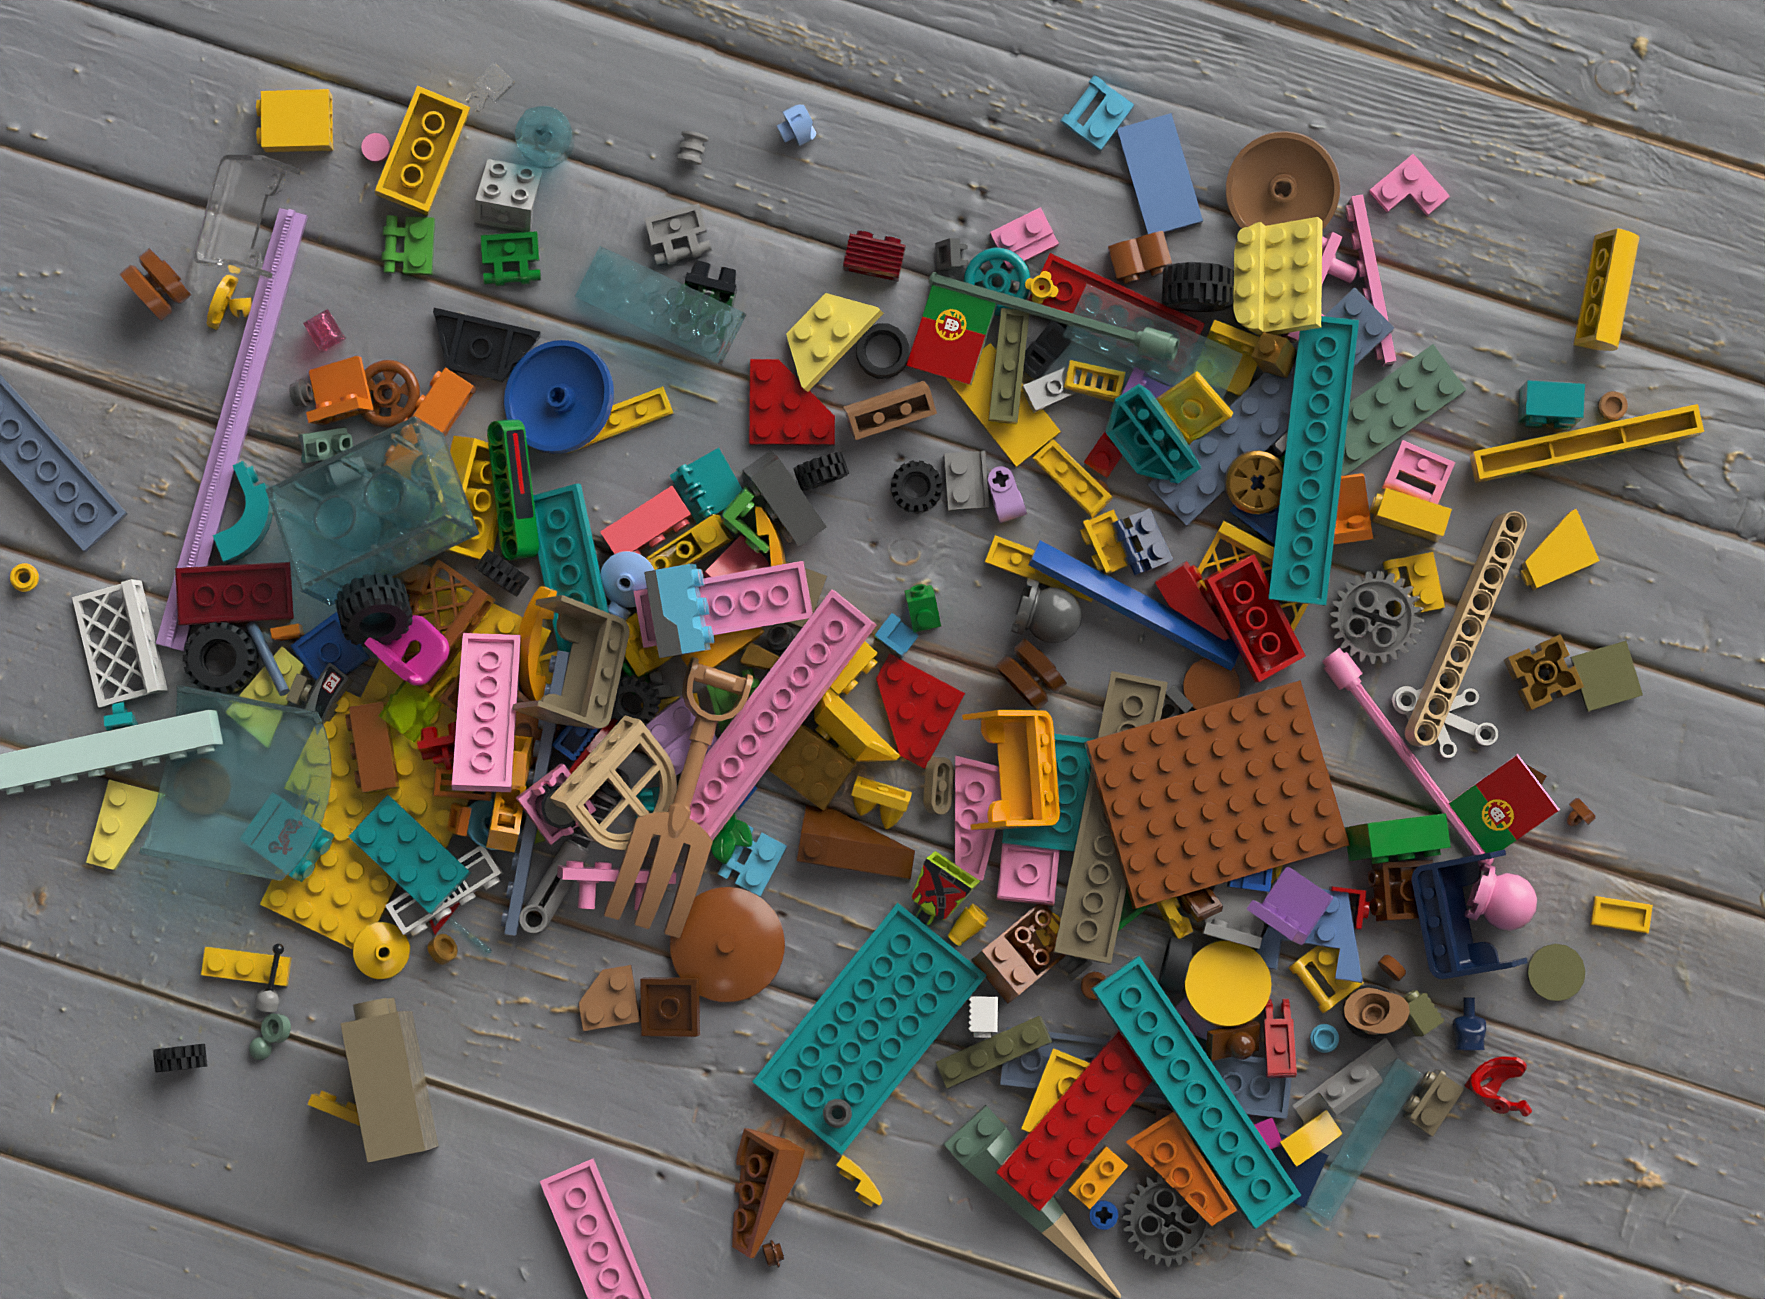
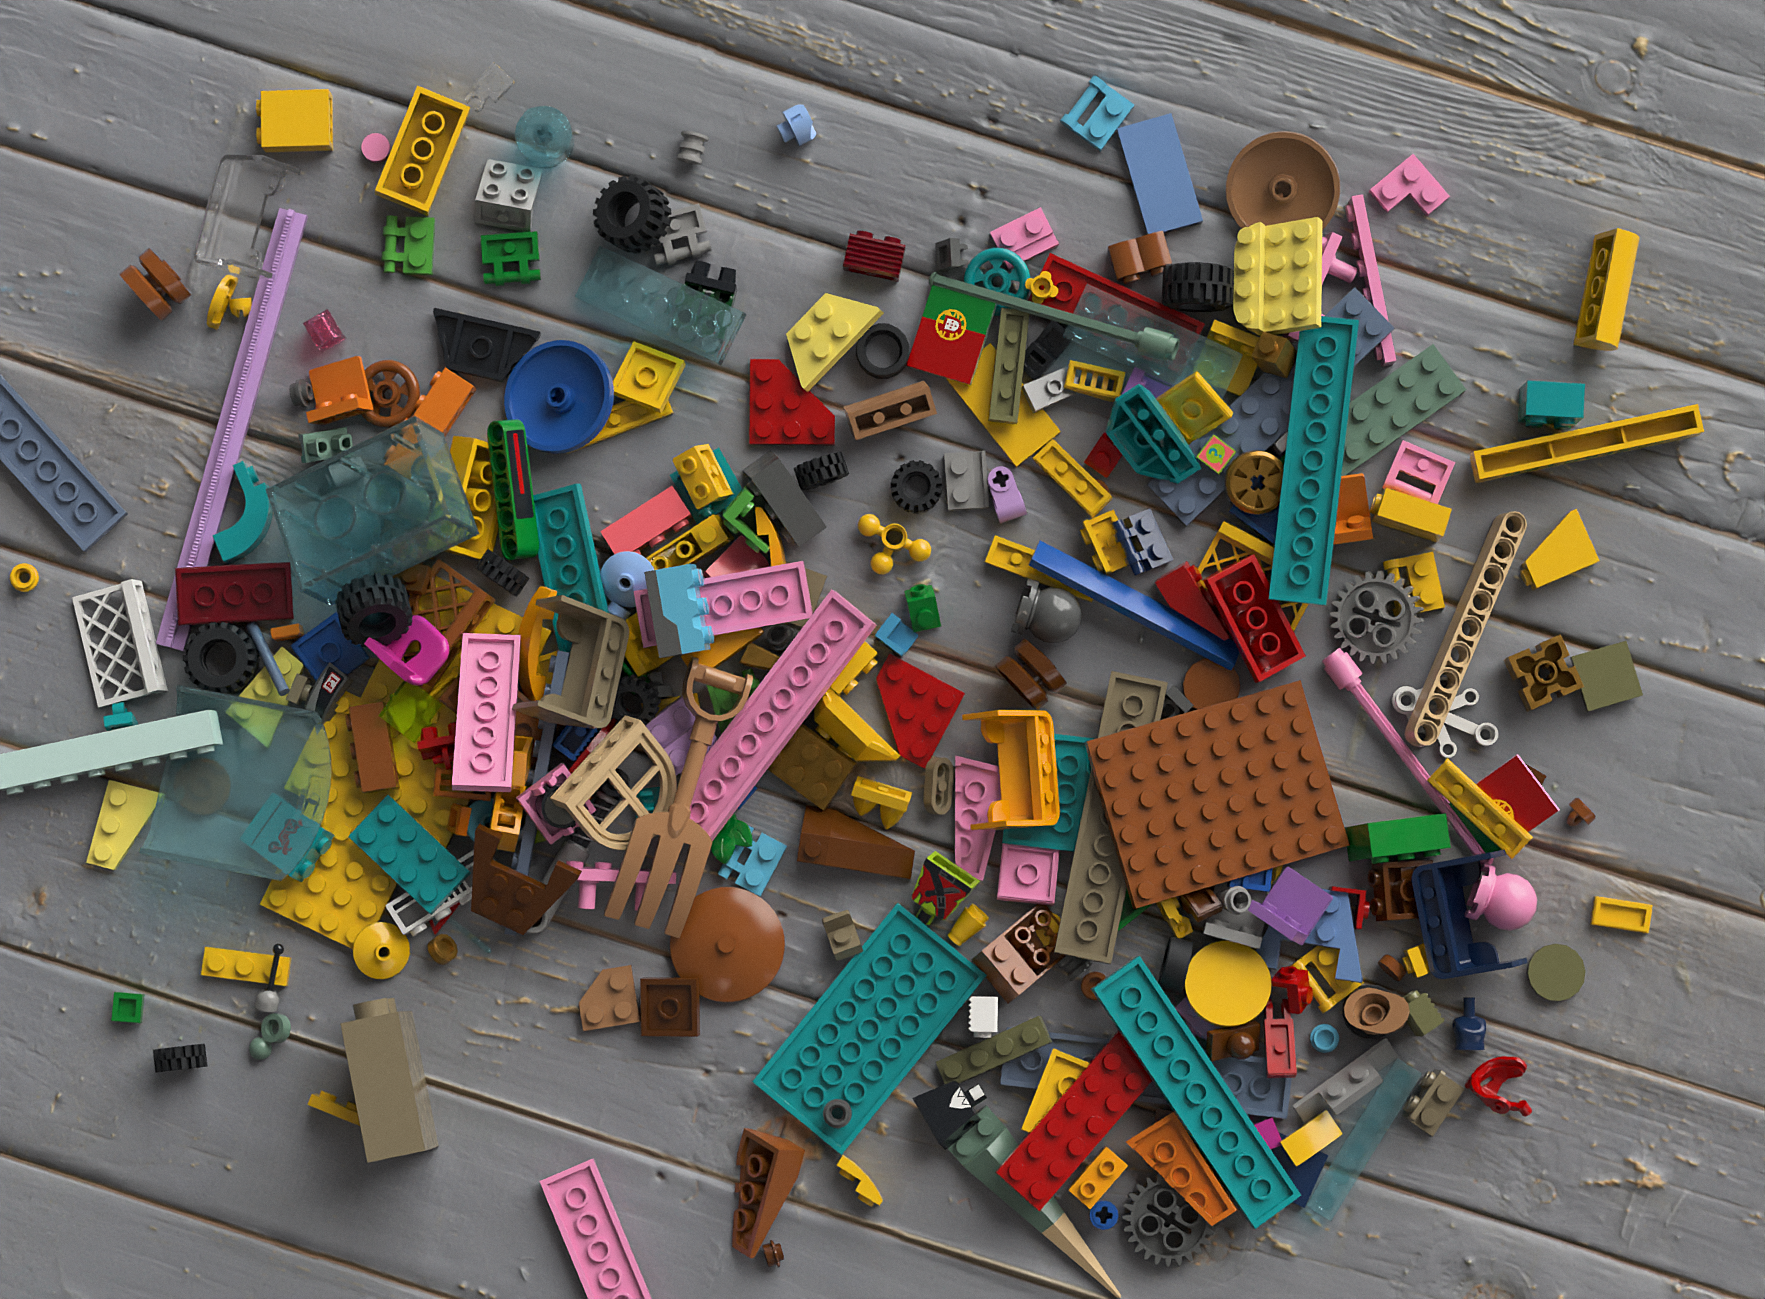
(127, 1007): none -> green plate
(509, 895): none -> reddish brown wing
(616, 203): none -> black tyre
(647, 377): none -> yellow plate
(702, 476): none -> yellow bracket
(842, 935): none -> dark tan bracket
(882, 561): none -> yellow piece
(950, 1110): none -> black torso
(1216, 454): none -> tile
(1235, 900): none -> light grey cone
(1297, 985): none -> red bracket
(1416, 961): none -> yellow bracket
(1479, 808): none -> yellow tile
(1612, 406): medium nougat tile -> none

